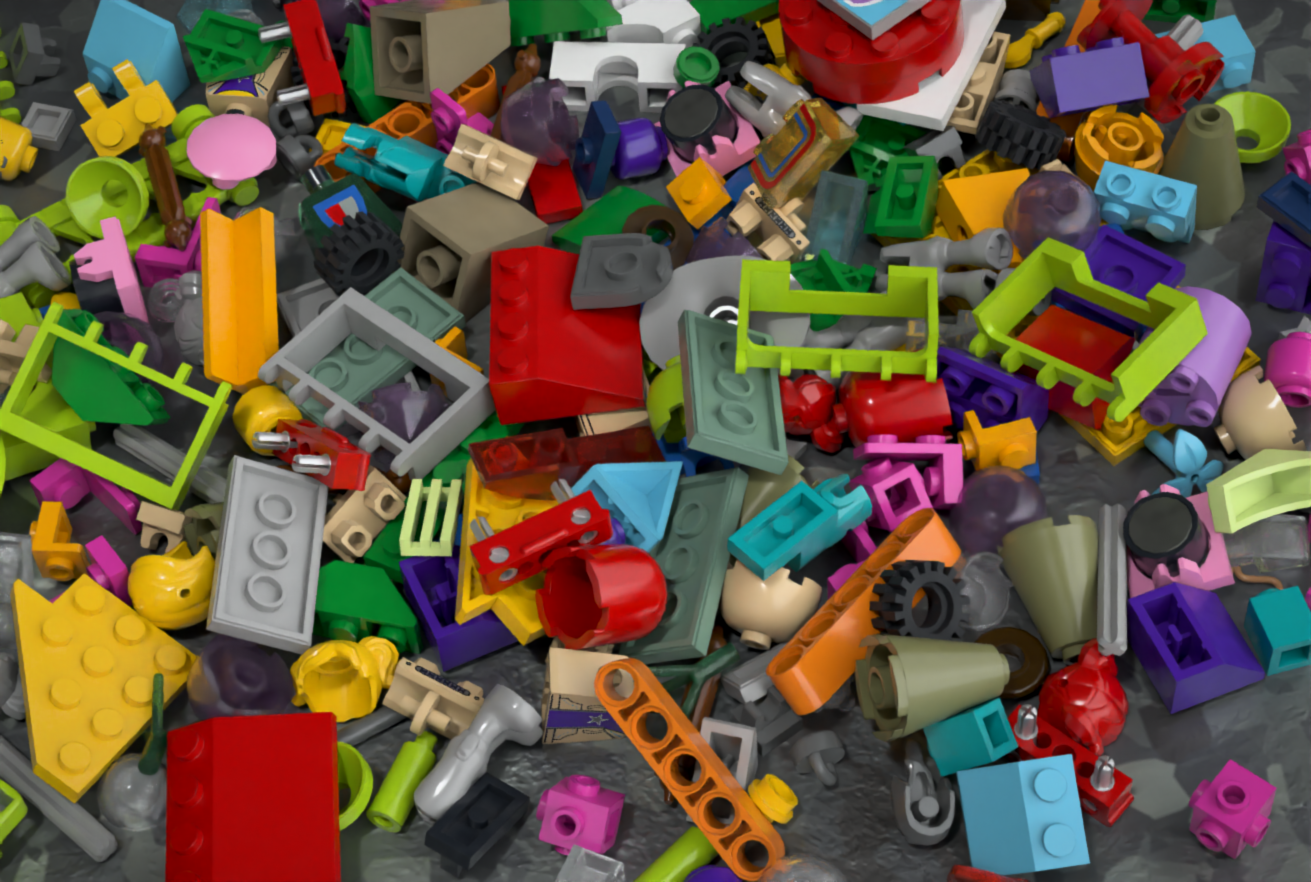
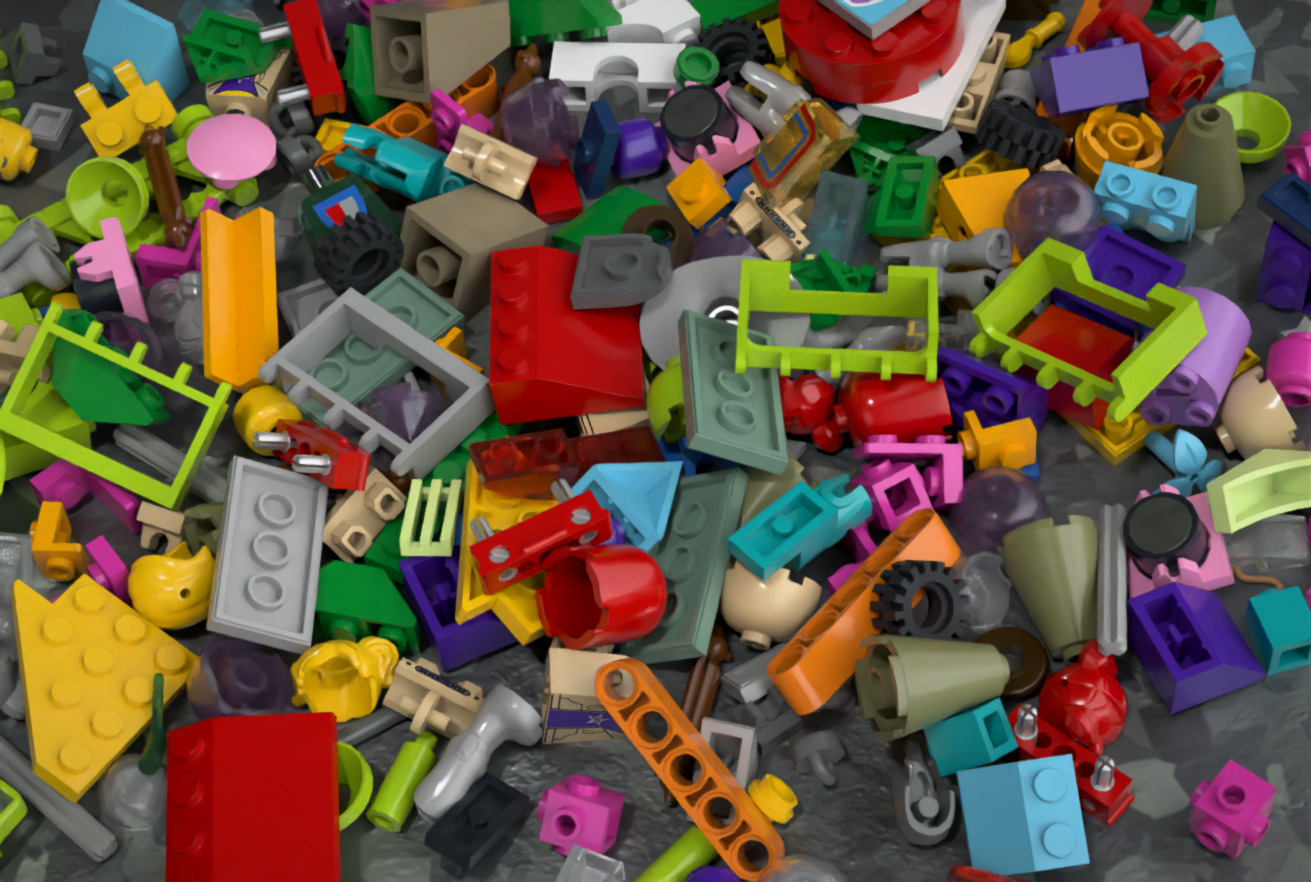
(698, 673): clear green plant -> none

